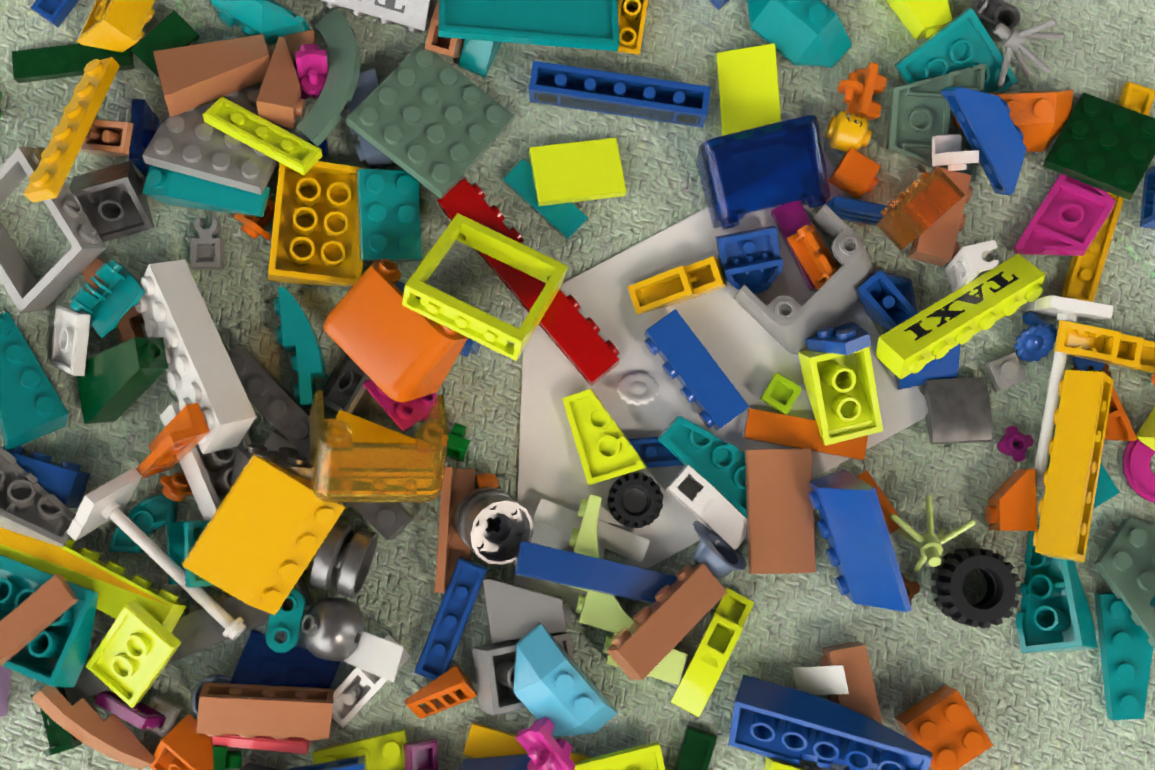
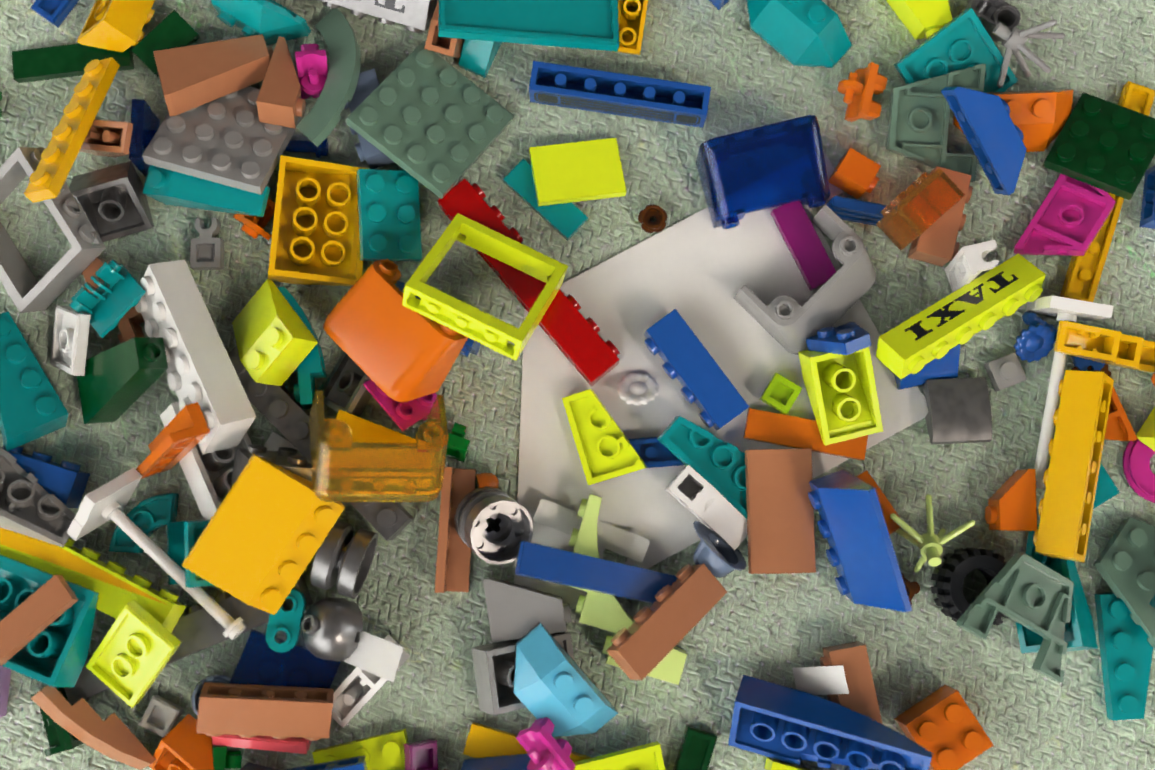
(139, 716): magenta tile -> none
(175, 487): orange plate -> none
(262, 135): neon yellow tile -> none
(271, 336): none -> neon yellow slope
(295, 40): nougat tile -> none
(442, 693): orange slope -> none
(451, 618): blue tile -> none
(652, 211): none -> reddish brown plate
(653, 495): black tyre -> none
(677, 285): yellow slope -> none
(712, 652): neon yellow slope -> none
(748, 88): neon yellow tile -> none
(750, 258): blue slope -> none
(813, 255): orange hinge -> none
(848, 131): yellow head -> none
(888, 299): blue slope -> none
(948, 152): white bracket -> none
(1006, 444): magenta plate -> none
(1032, 598): none -> sand green wing

